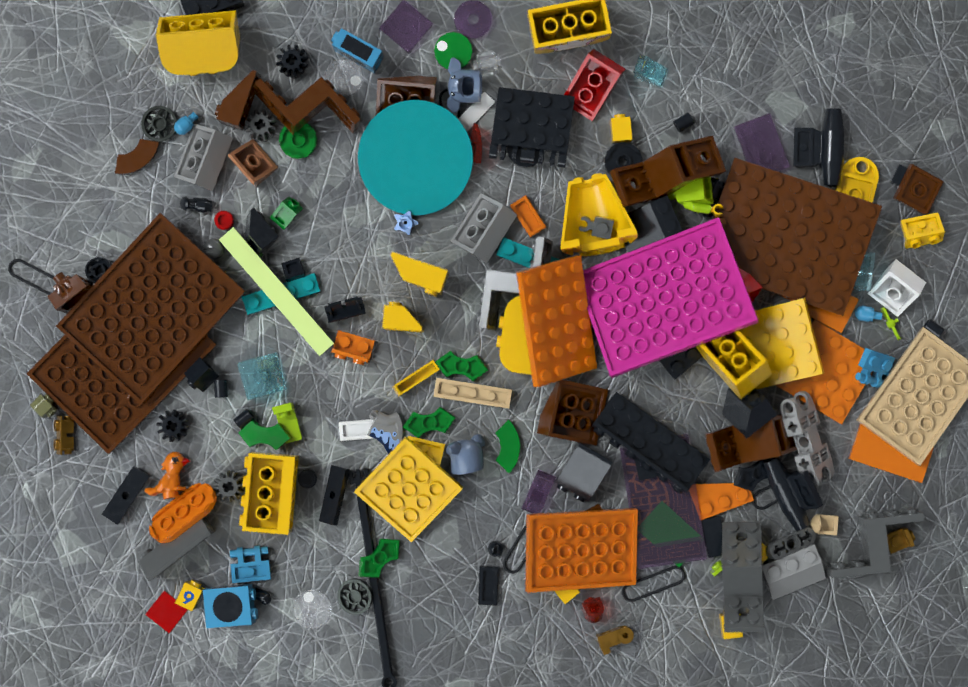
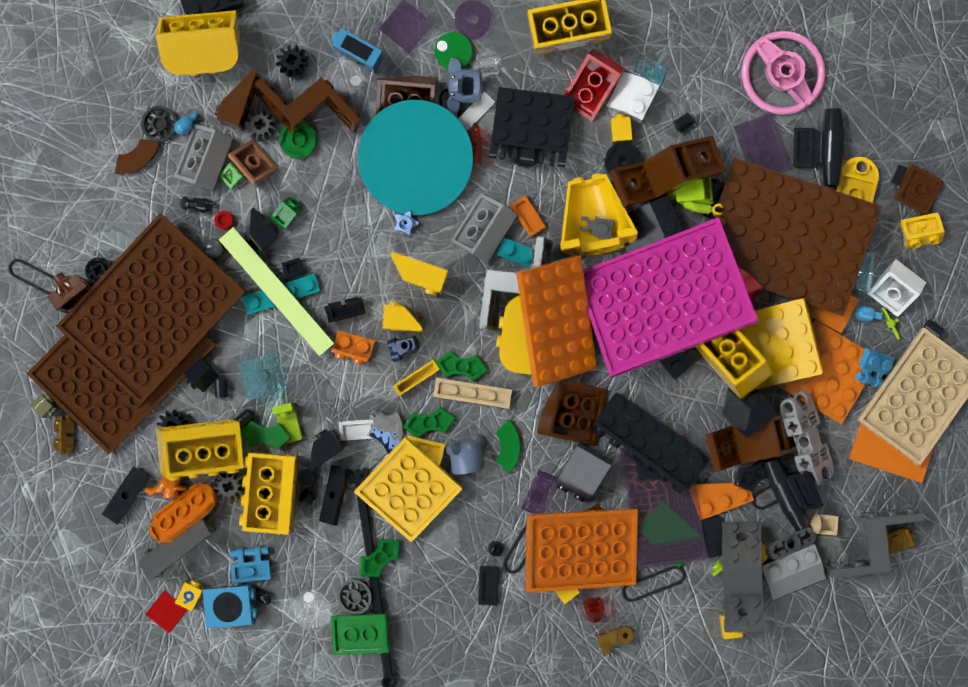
(190, 440): none -> yellow brick
(231, 175): none -> bright green tile
(307, 497): none -> black hinge
(324, 448): none -> black slope
(360, 634): none -> green tile
(402, 347): none -> dark blue plate
(632, 96): none -> white slope
(794, 82): none -> bright pink piece

